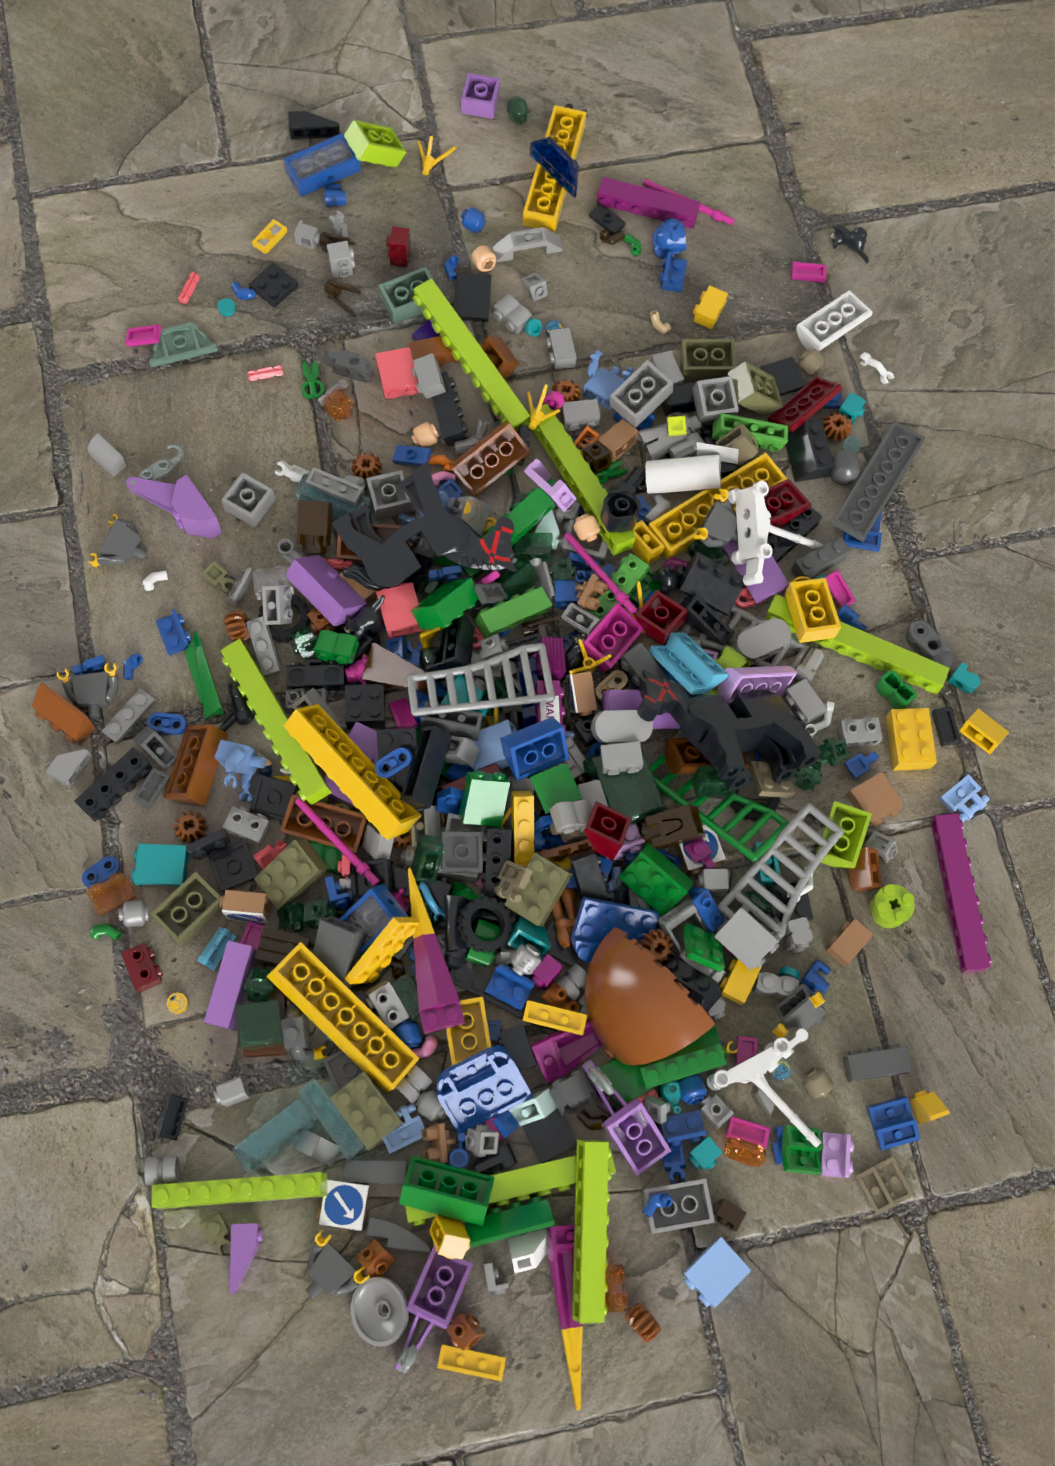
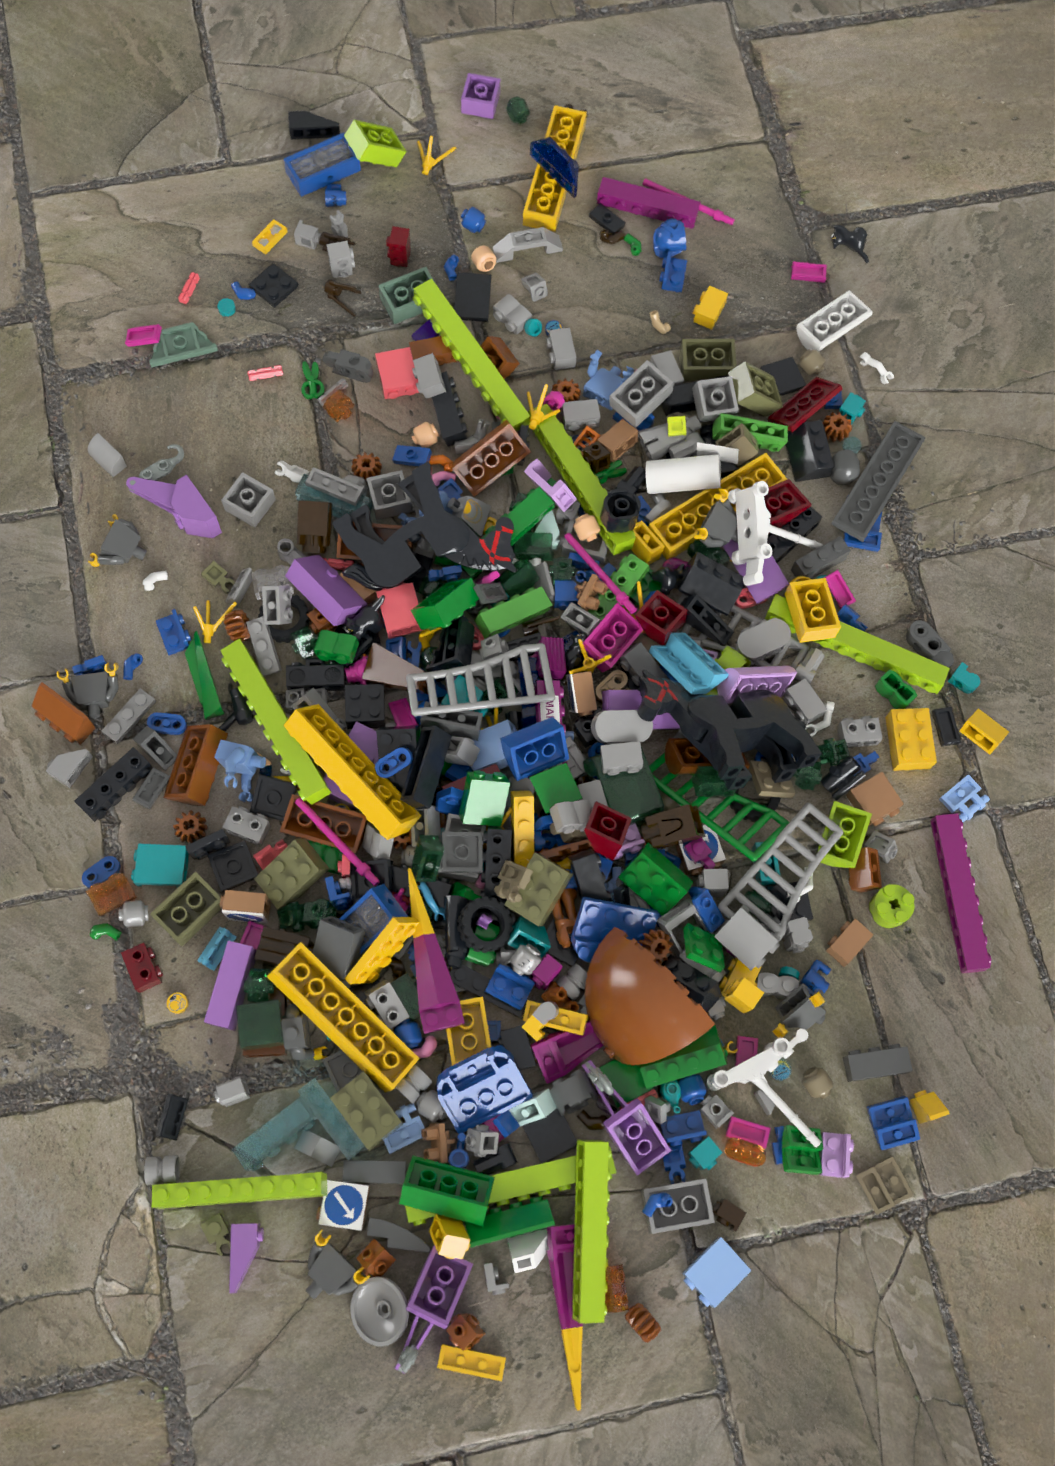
(207, 628): none -> yellow plant
(484, 921): none -> medium lavender hand
(544, 1013): none -> leg
(743, 994): none -> yellow brick
(842, 777): none -> black pin

